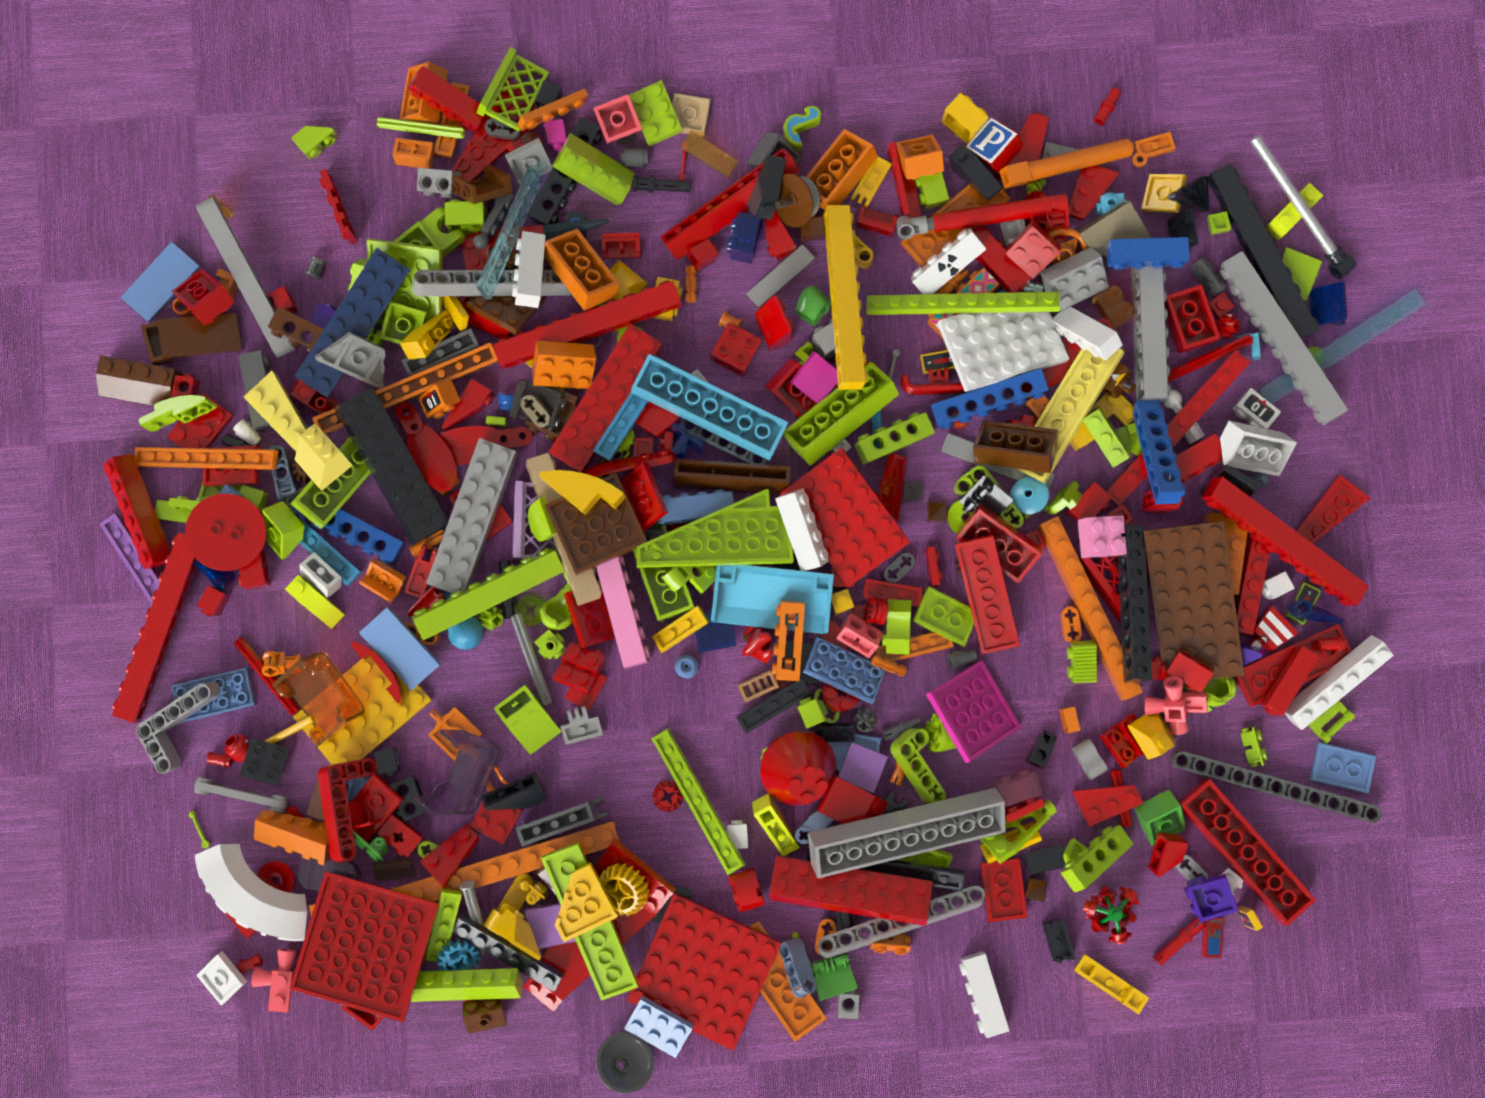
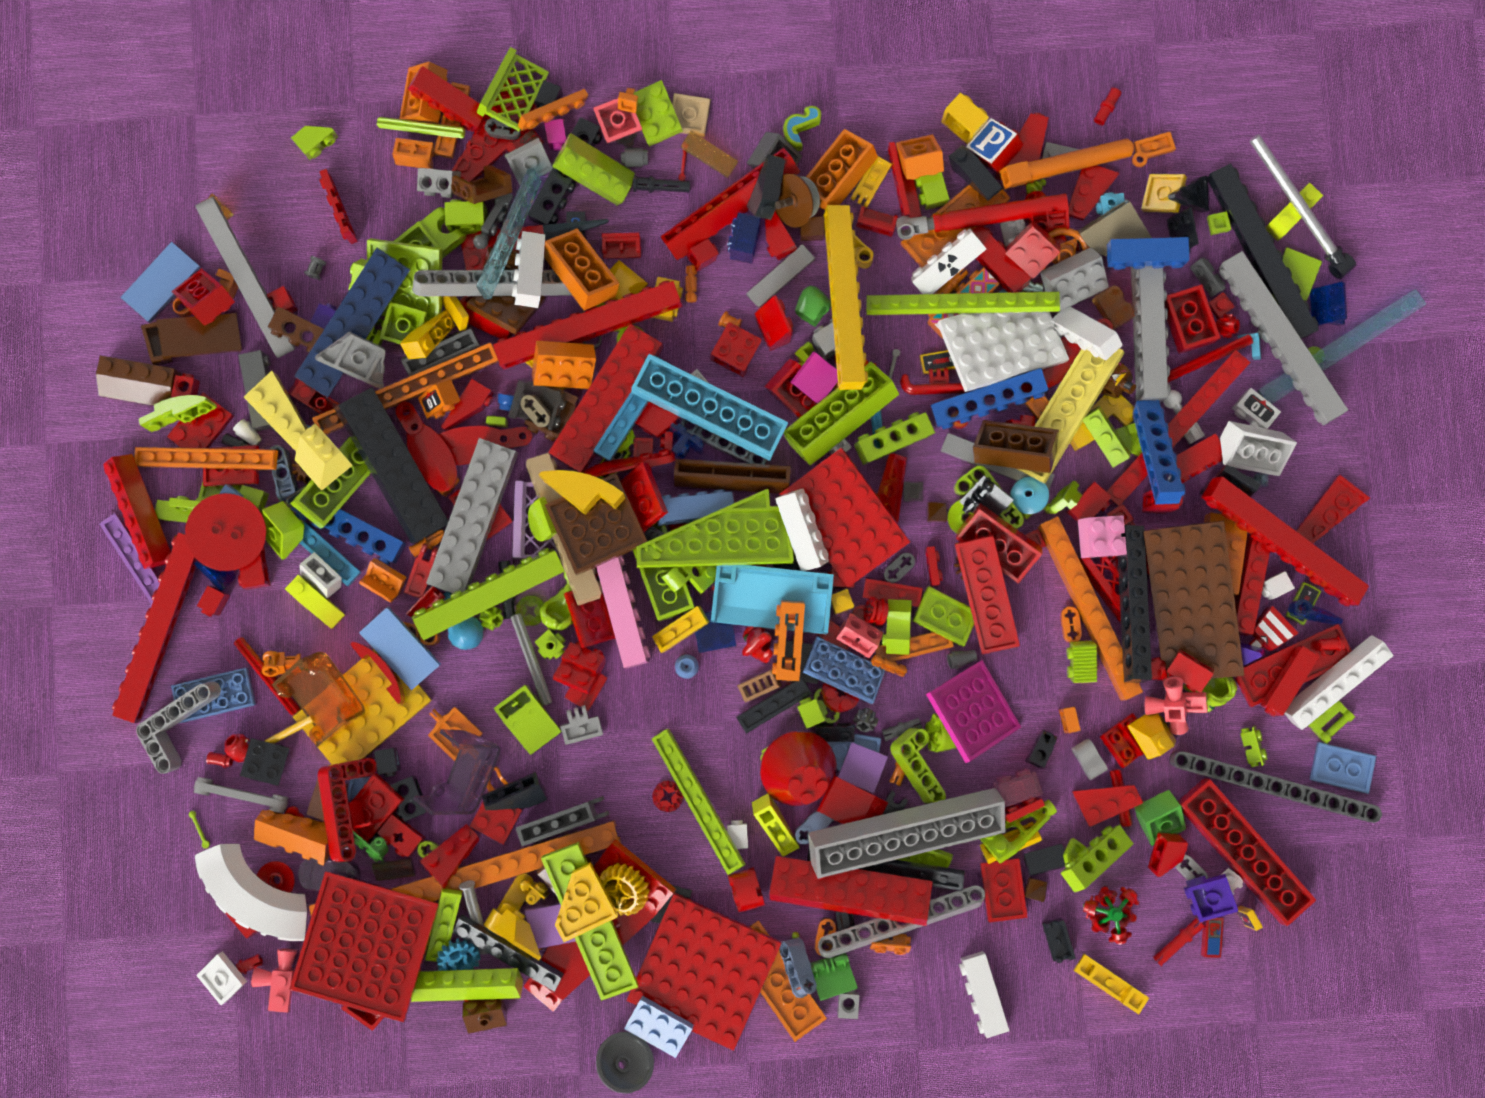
(628, 101): none -> orange tile

